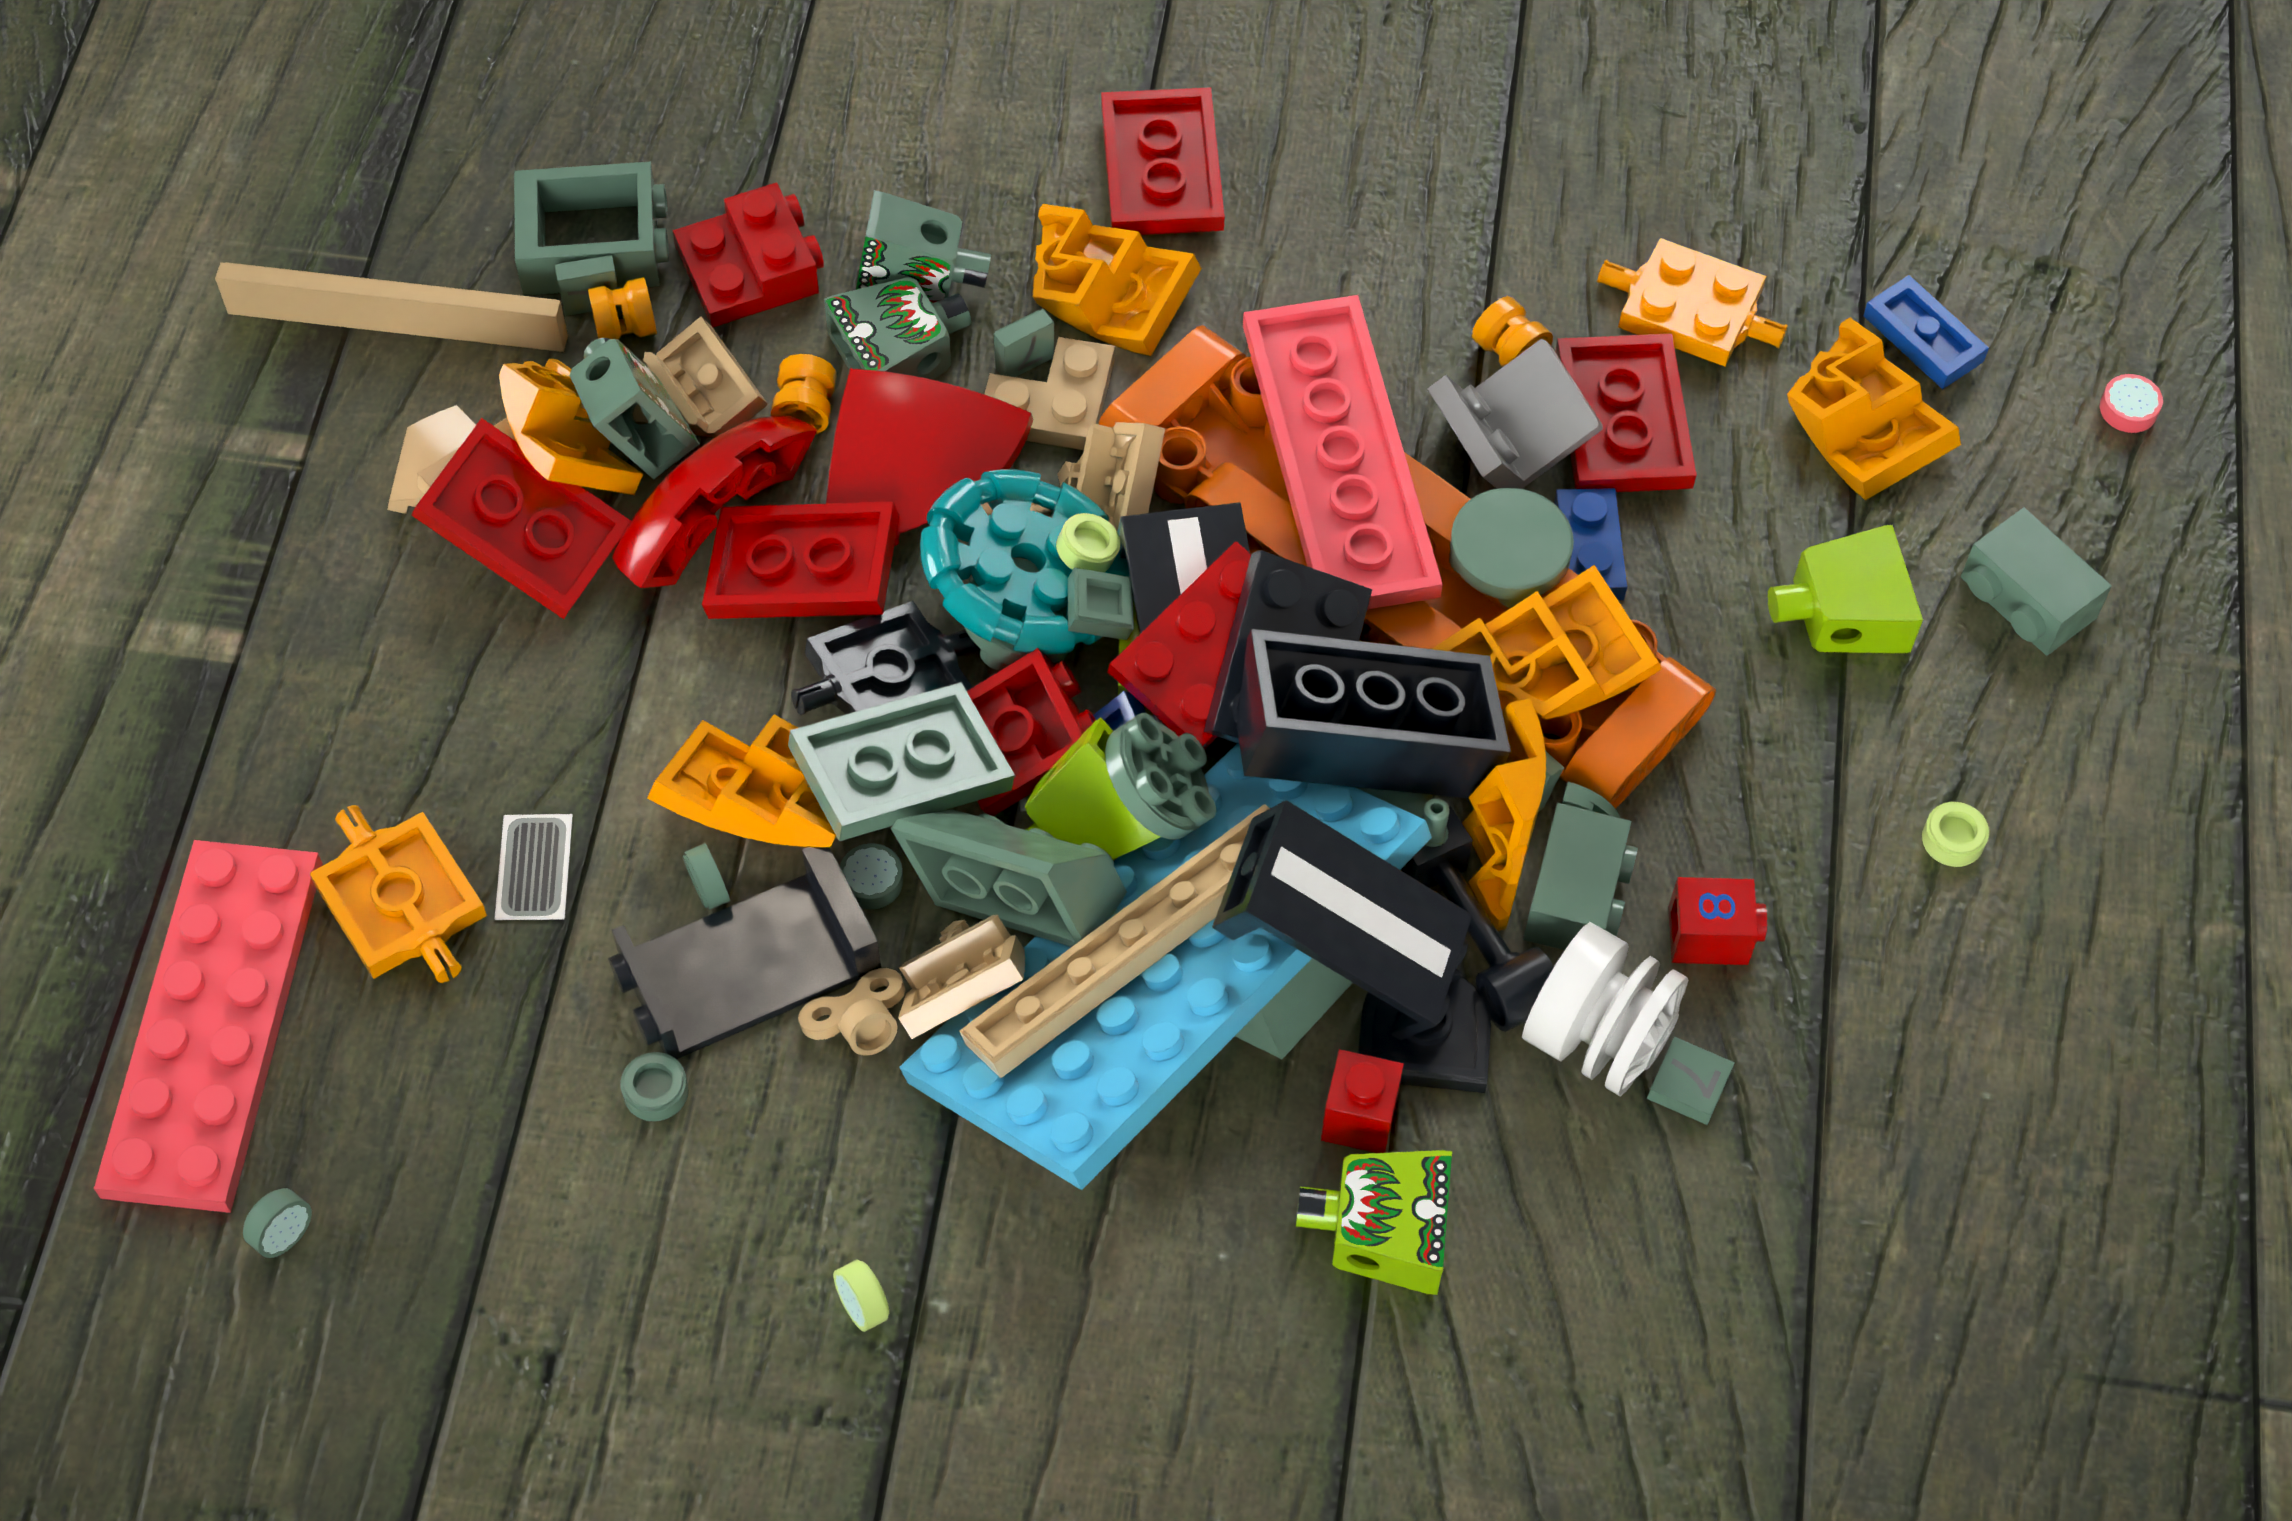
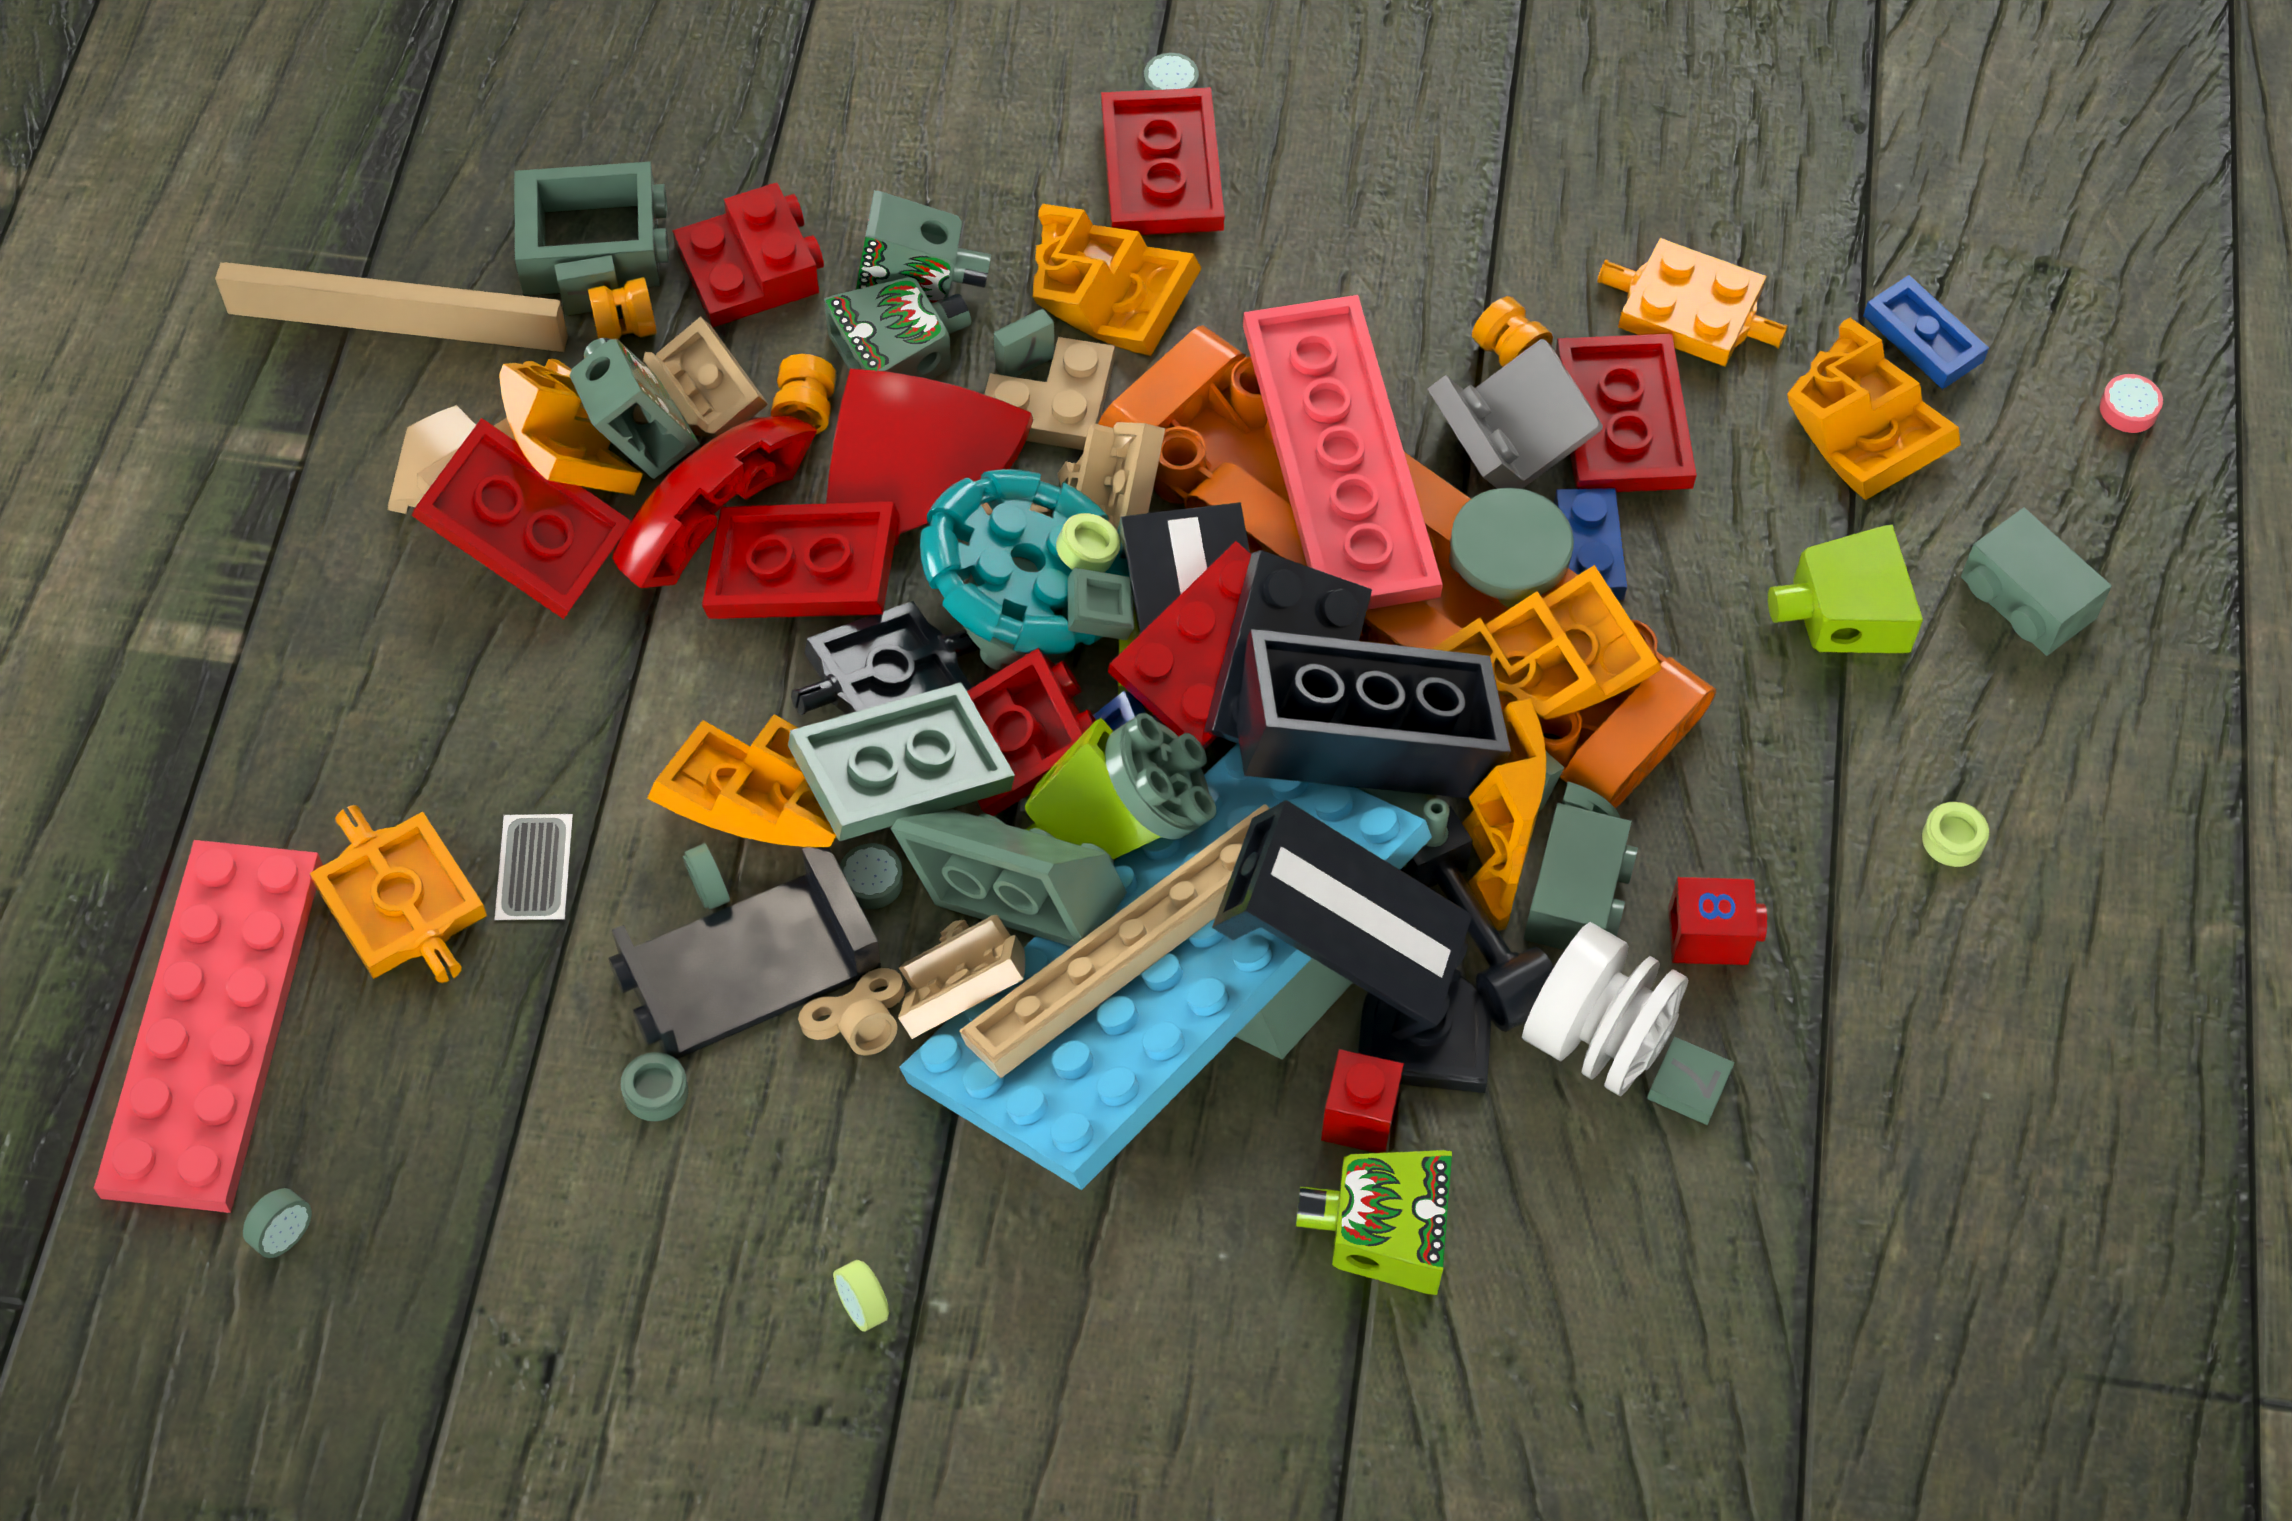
(1170, 72): none -> light aqua tile

